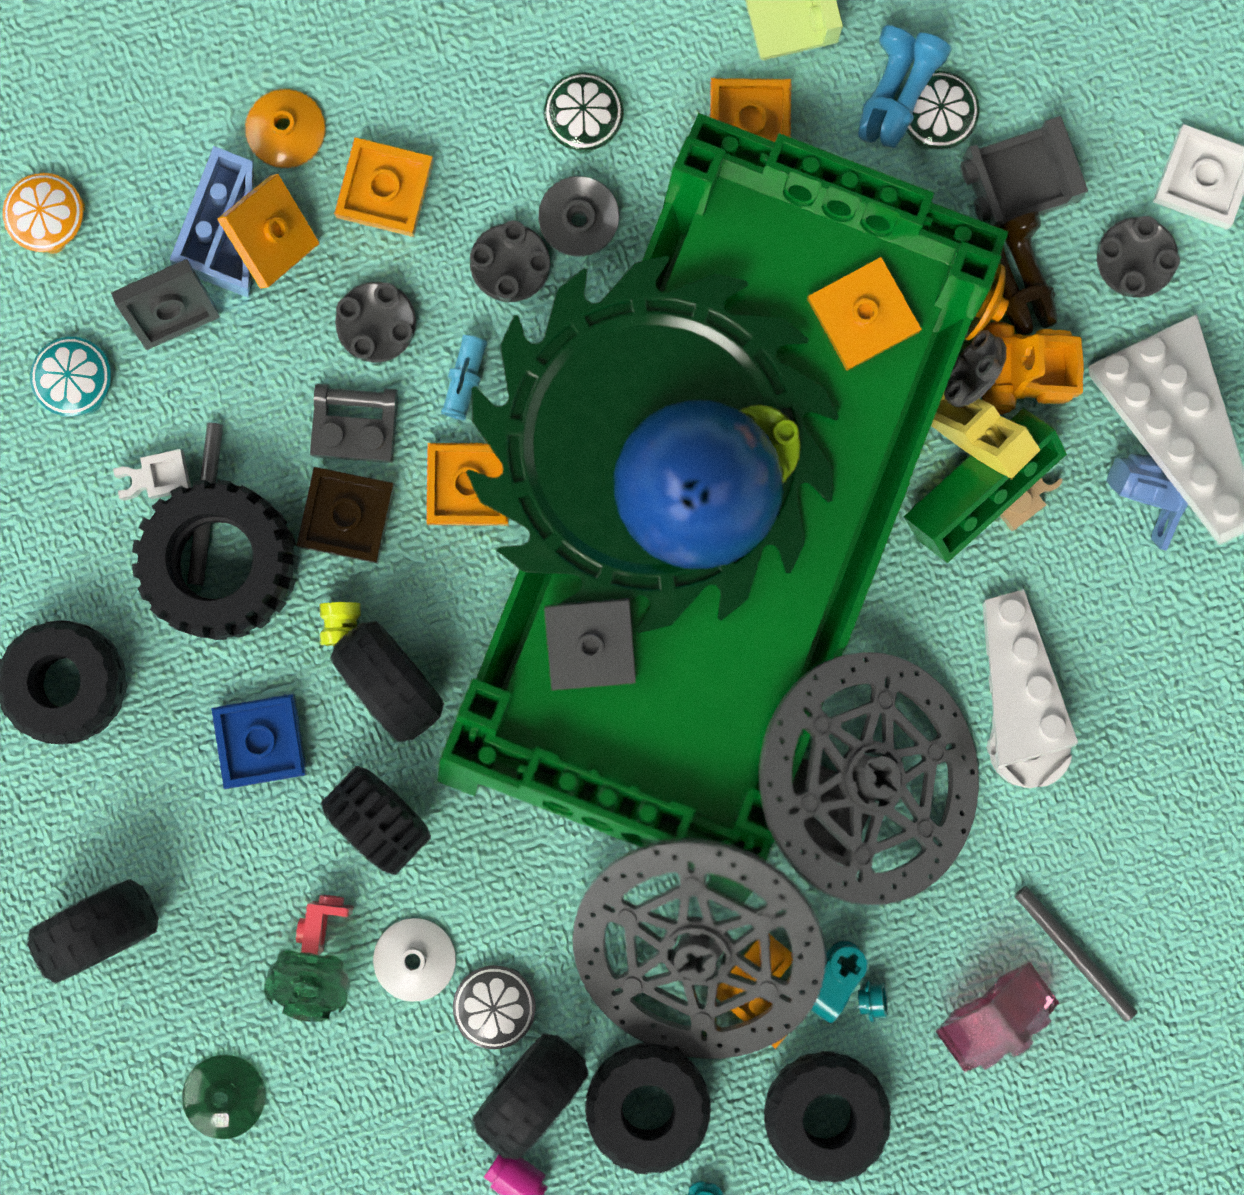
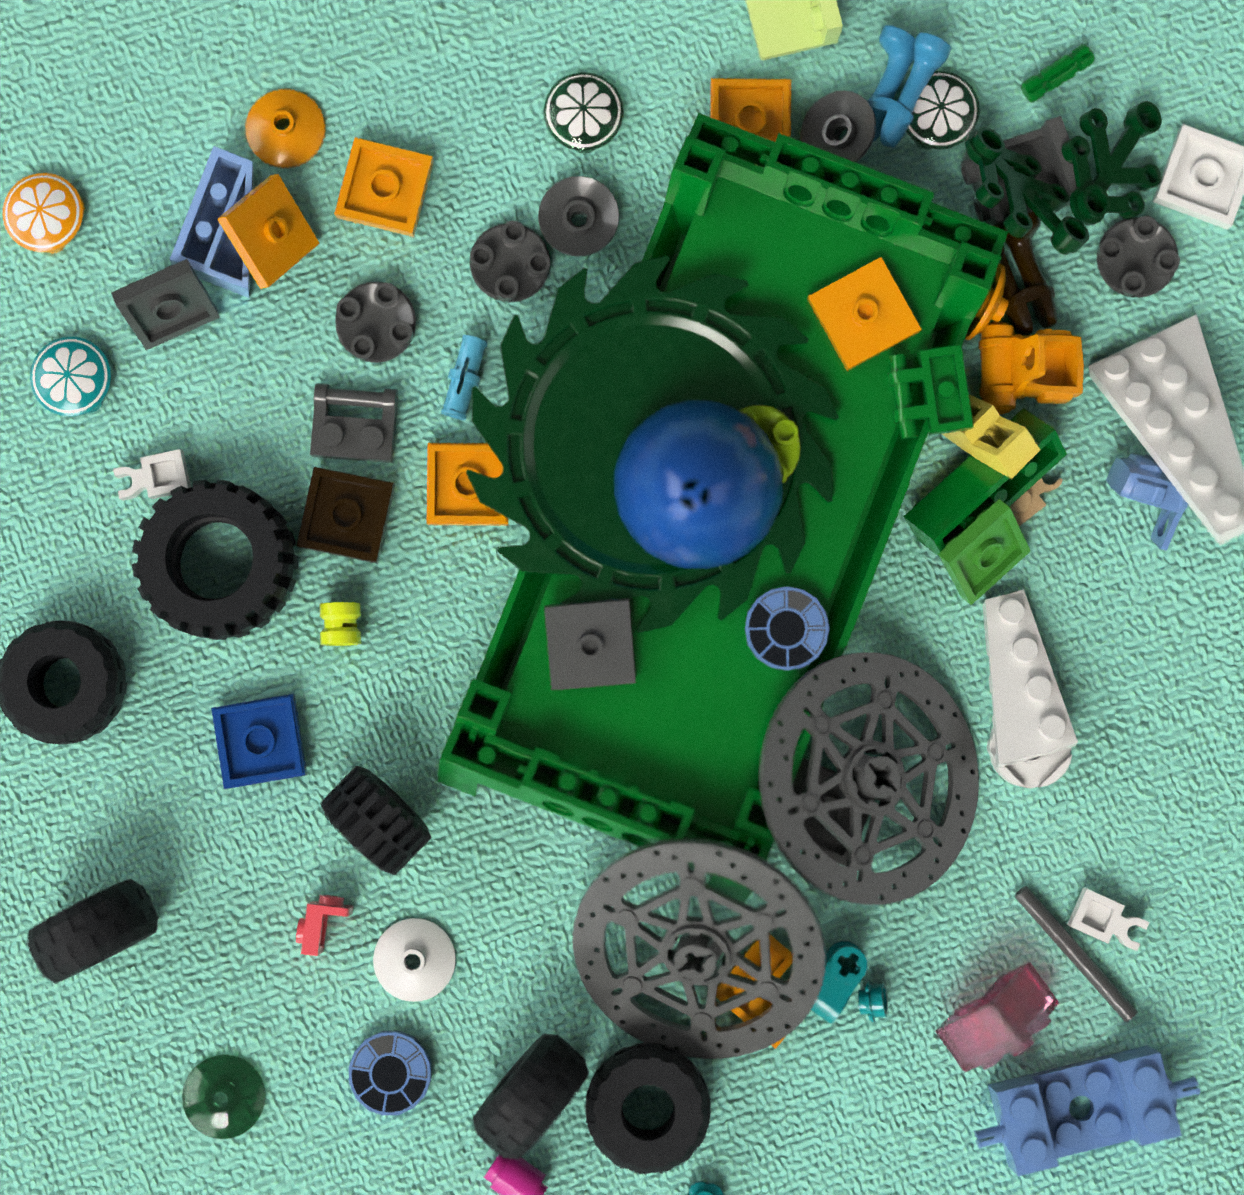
(202, 534): dark grey bar -> none
(323, 973): clear green plate -> none
(386, 681): black tyre -> none
(390, 1072): none -> tile
(494, 1007): dish -> none
(786, 628): none -> tile
(835, 114): none -> dark grey dish
(852, 1149): black tyre -> none
(943, 387): none -> green plate
(976, 369): dark grey dish -> none
(984, 551): none -> bright green plate
(1022, 189): none -> dark green plant
(1057, 73): none -> green axle
(1089, 200): none -> dark green plant
(1102, 918): none -> white plate
(1126, 1098): none -> medium blue brick

